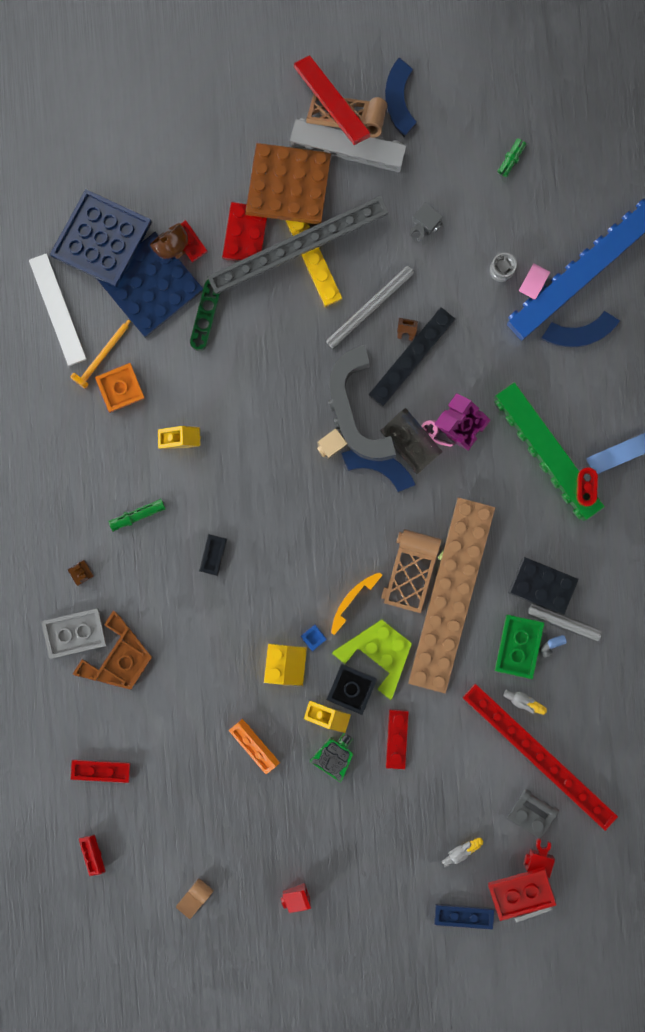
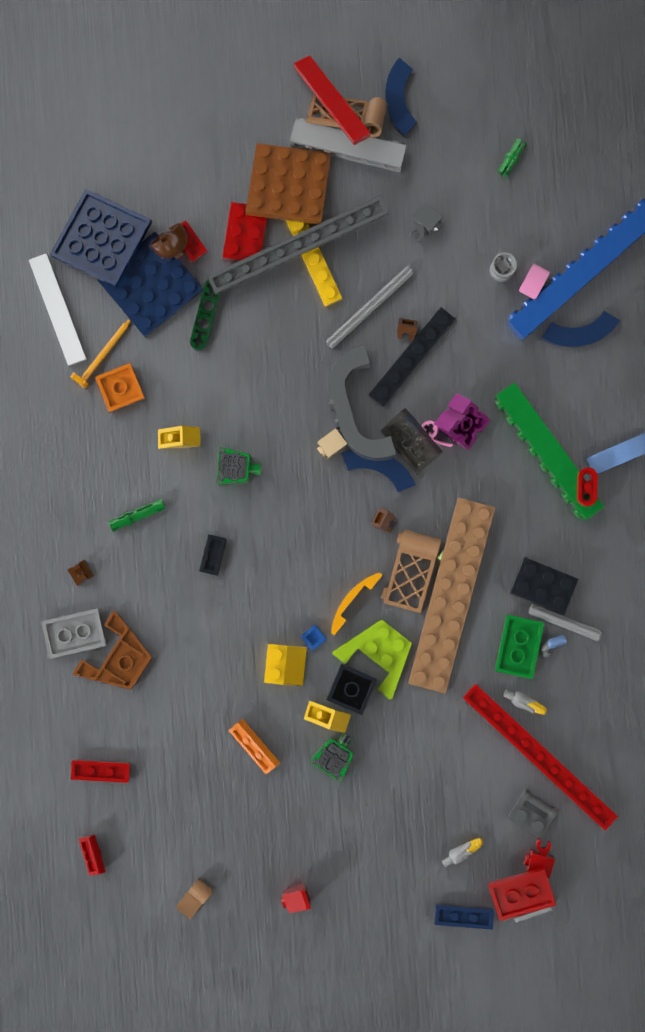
(235, 467): none -> torso
(383, 519): none -> reddish brown tile
(397, 739): red plate -> none

